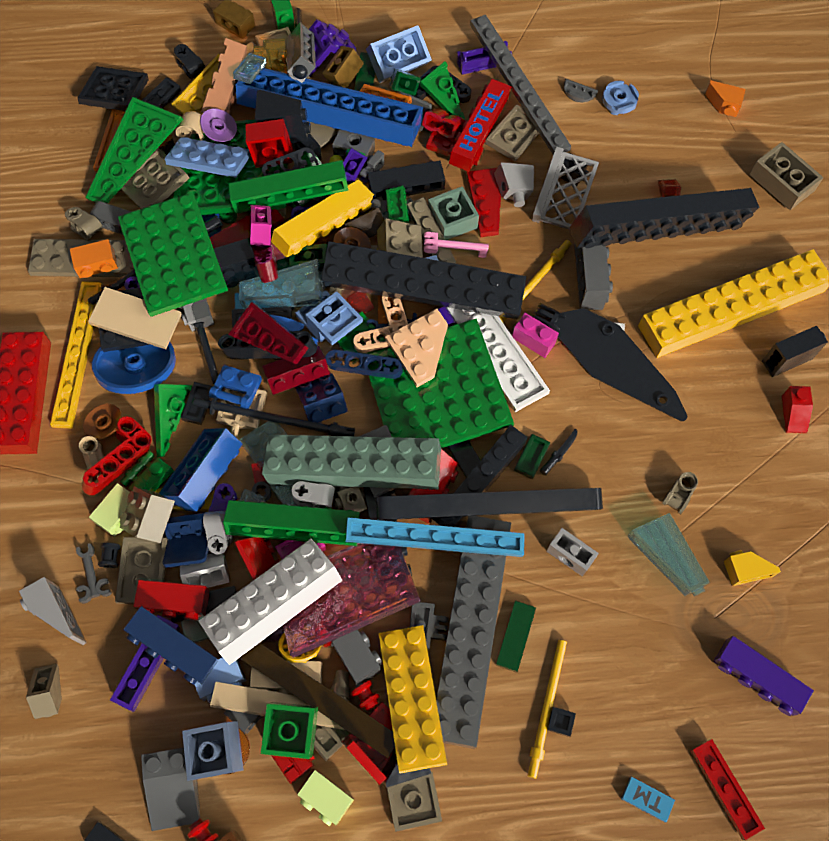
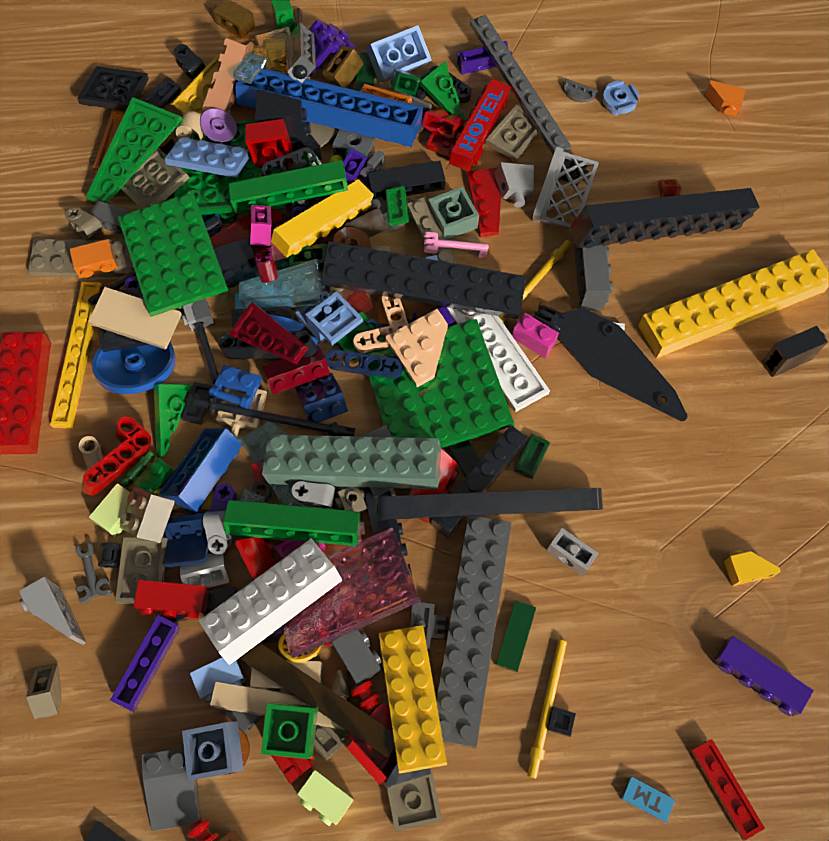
(102, 421): dark orange dish -> none
(170, 645): dark blue brick -> none
(193, 630): sand green slope -> none
(400, 238): dark tan brick -> none
(434, 537): dark azure plate -> none
(557, 456): black piece -> none
(670, 553): clear light blue slope -> none
(679, 495): dark tan piece -> none
(786, 175): dark tan brick -> none
(797, 408): red slope -> none

